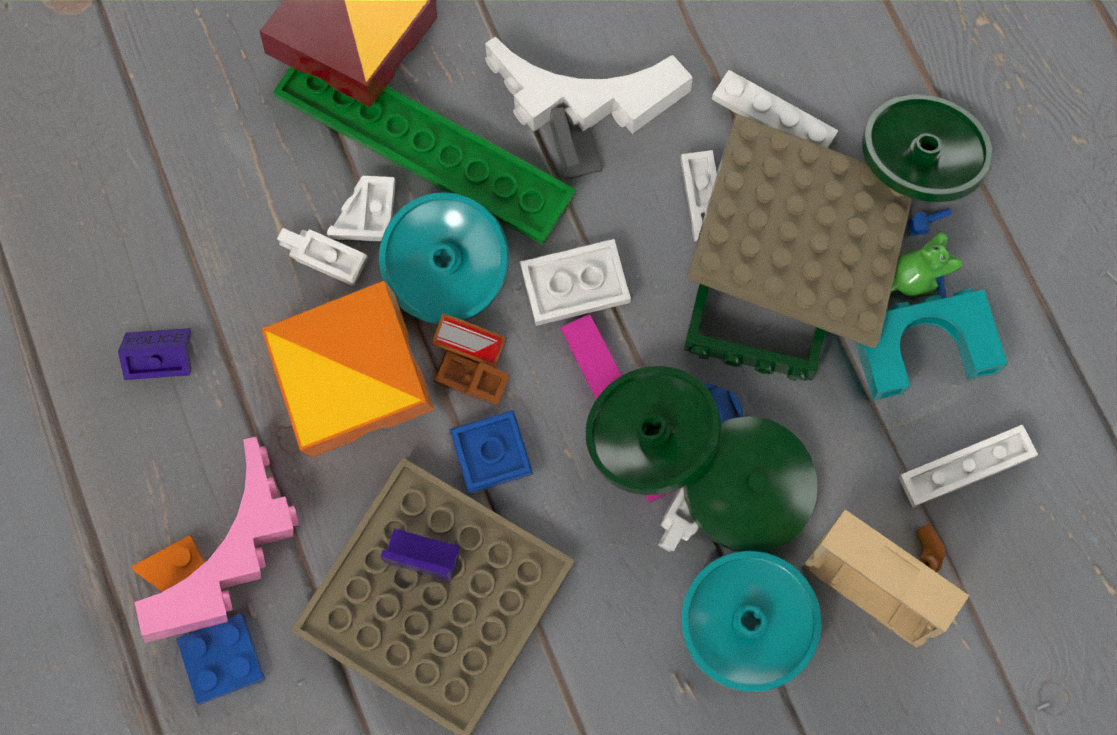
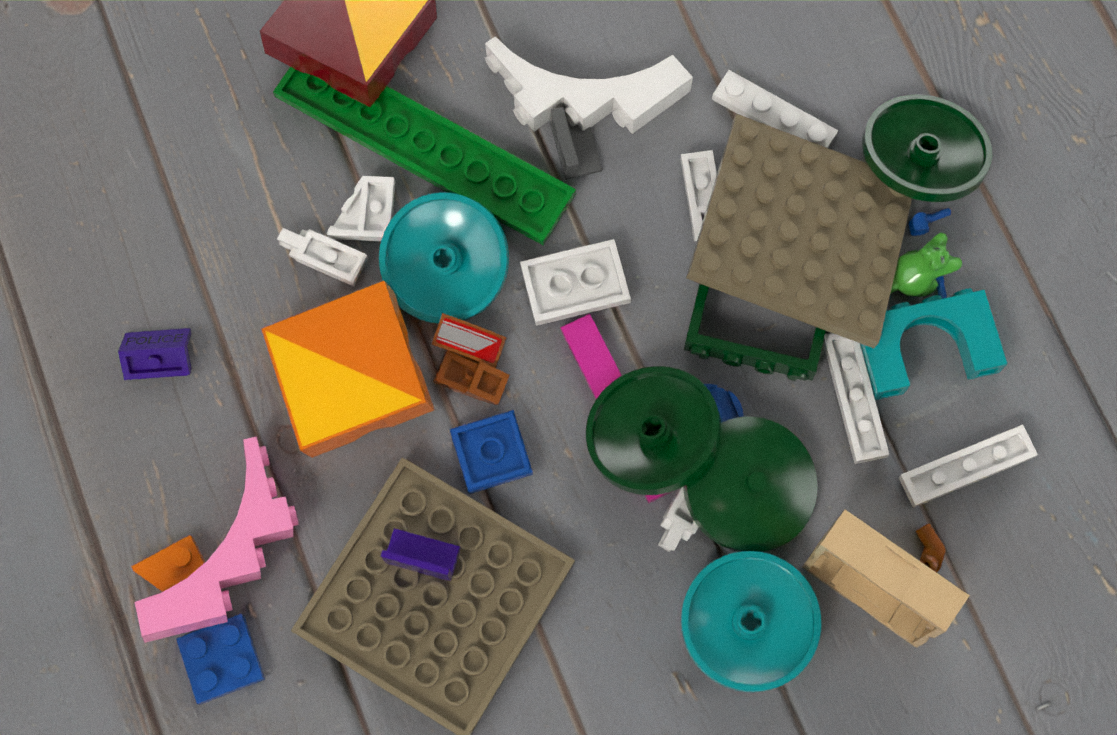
(855, 398): none -> white plate

